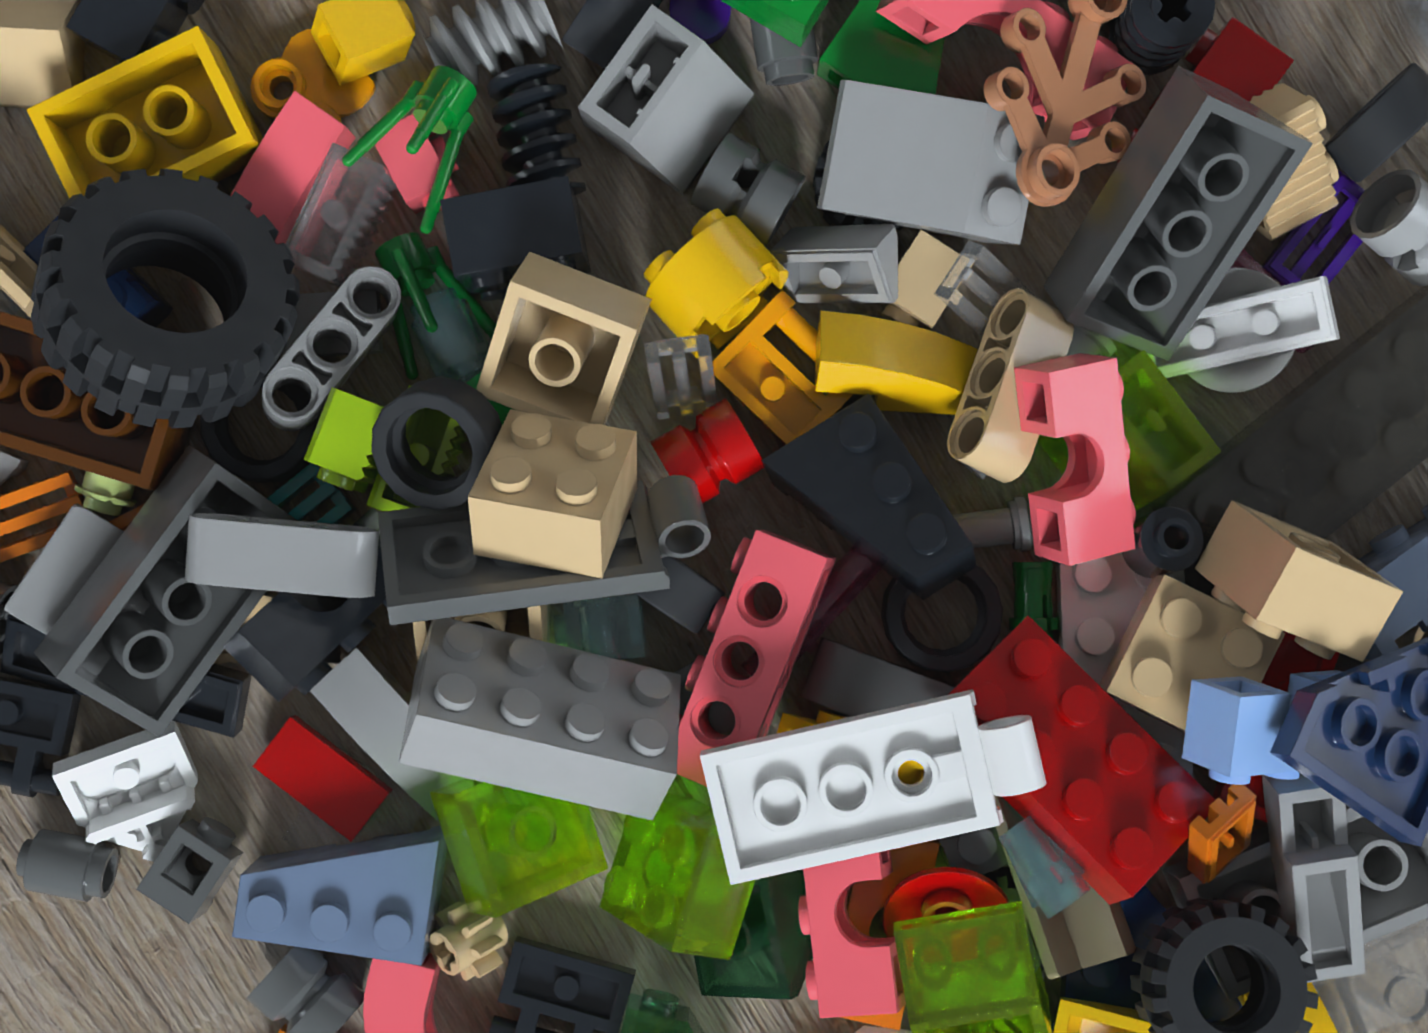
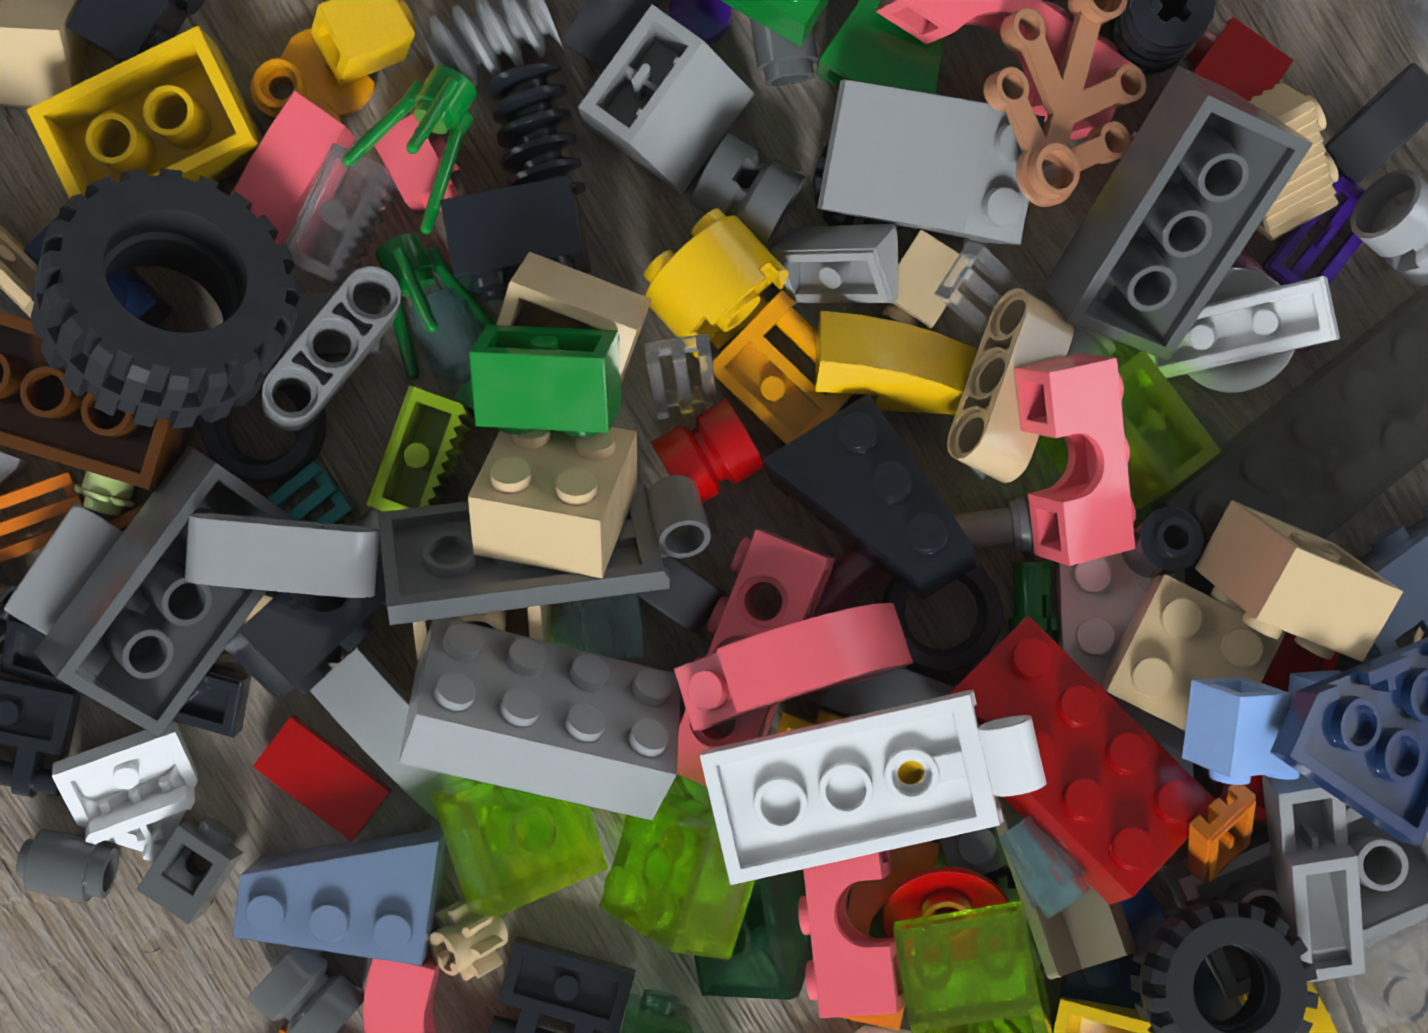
(344, 441): lime brick -> none
(401, 467): black tyre -> none
(546, 379): none -> green brick
(793, 662): none -> coral arch

